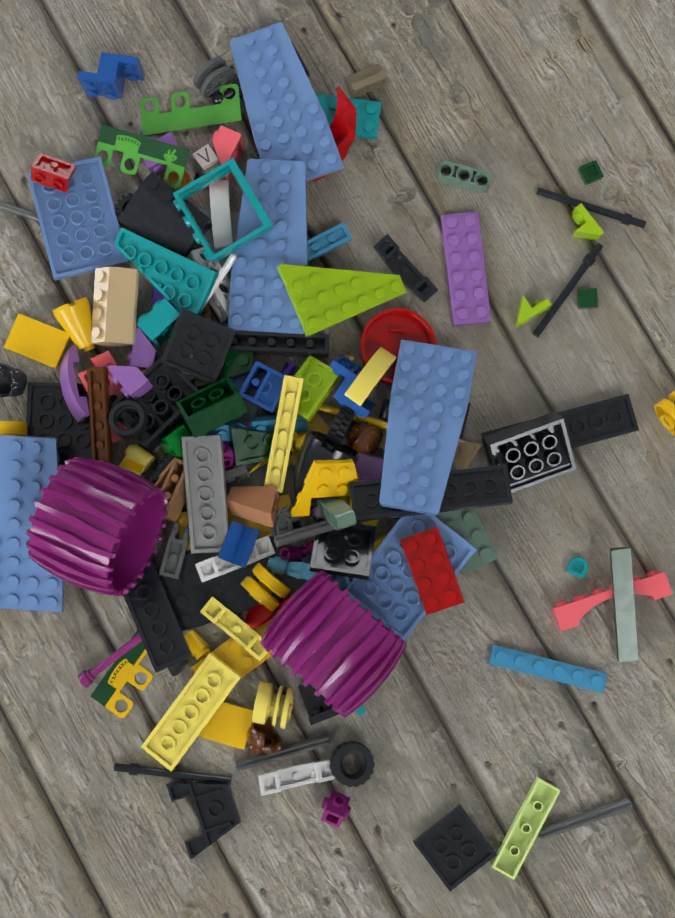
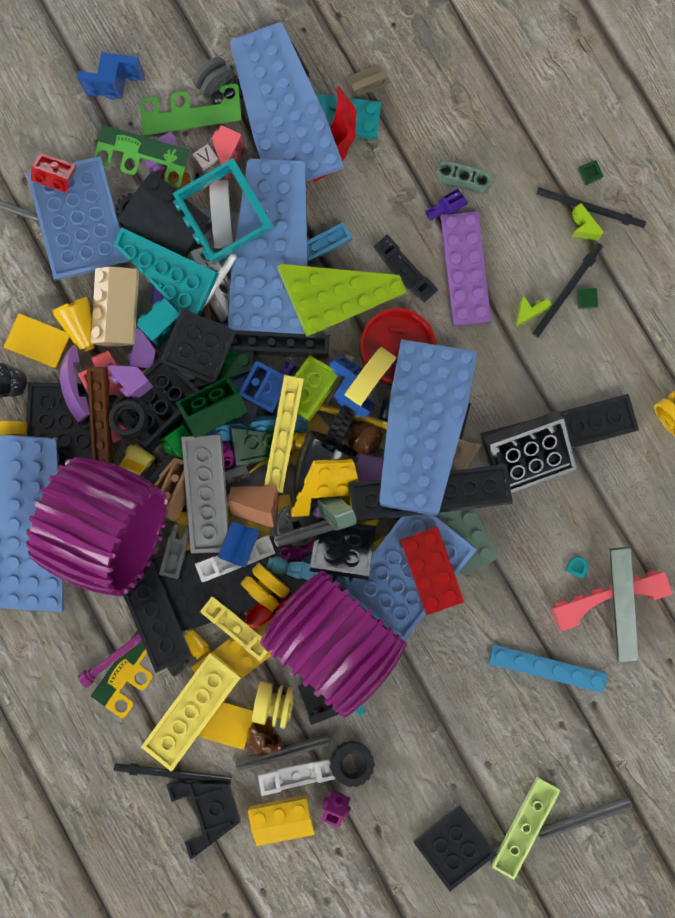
(281, 820): none -> yellow slope
(447, 205): none -> dark purple arm

